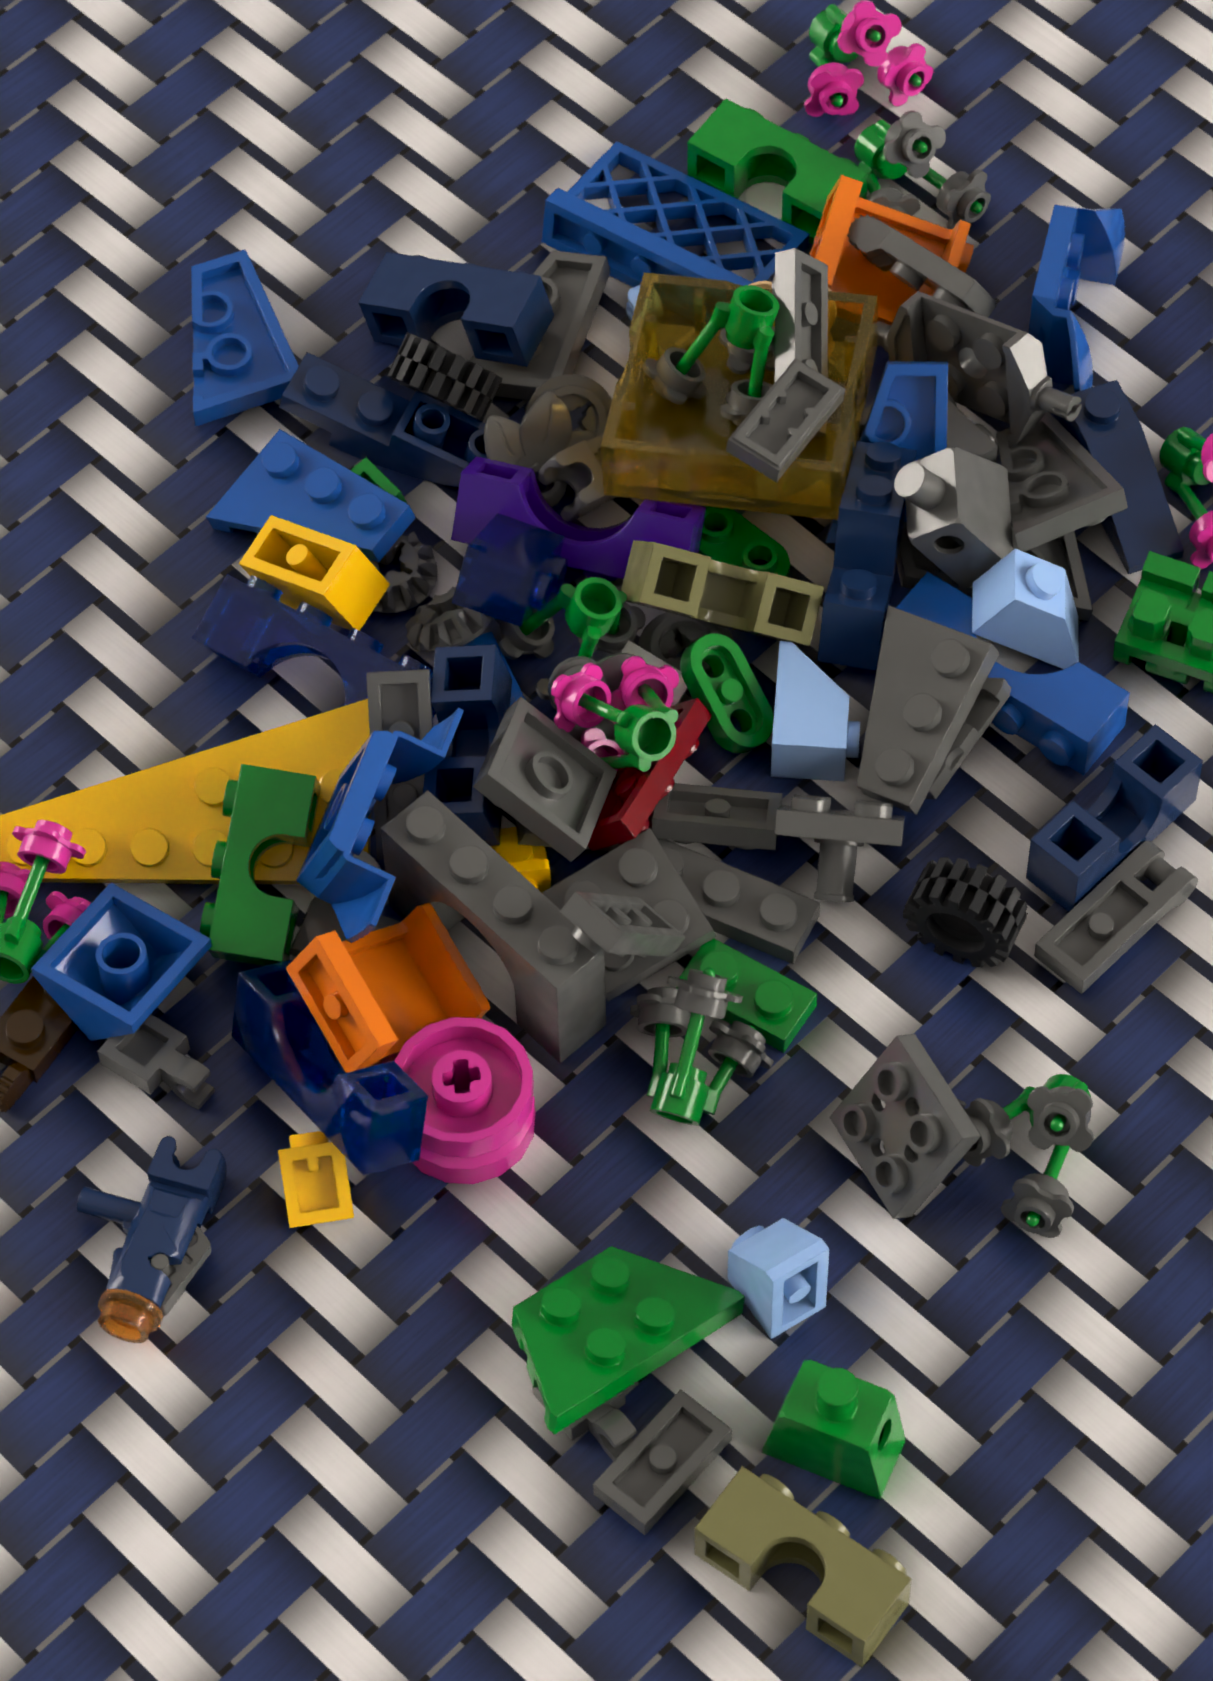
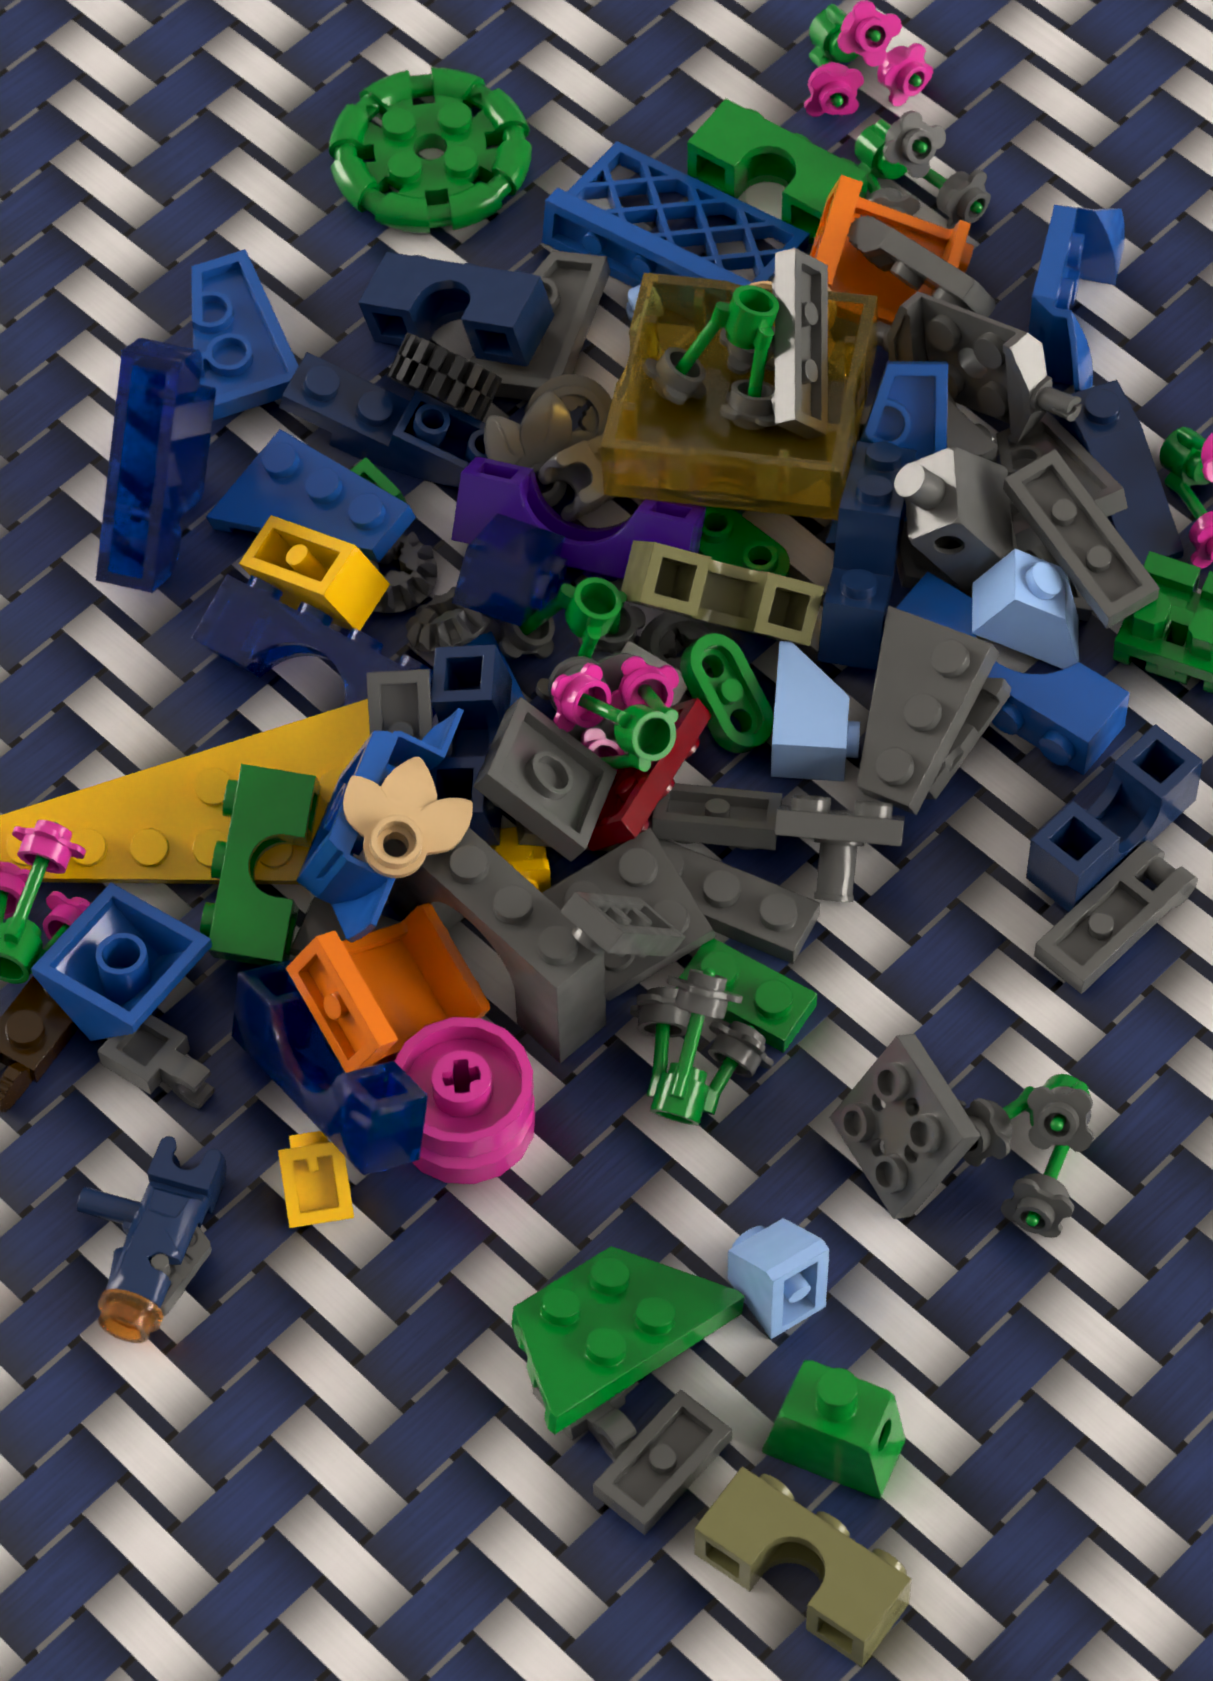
(153, 462): none -> clear blue brick
(406, 811): none -> tan plate
(440, 125): none -> green plate
(785, 420): dark grey plate -> none
(965, 912): black tyre -> none
(1081, 538): none -> dark grey plate

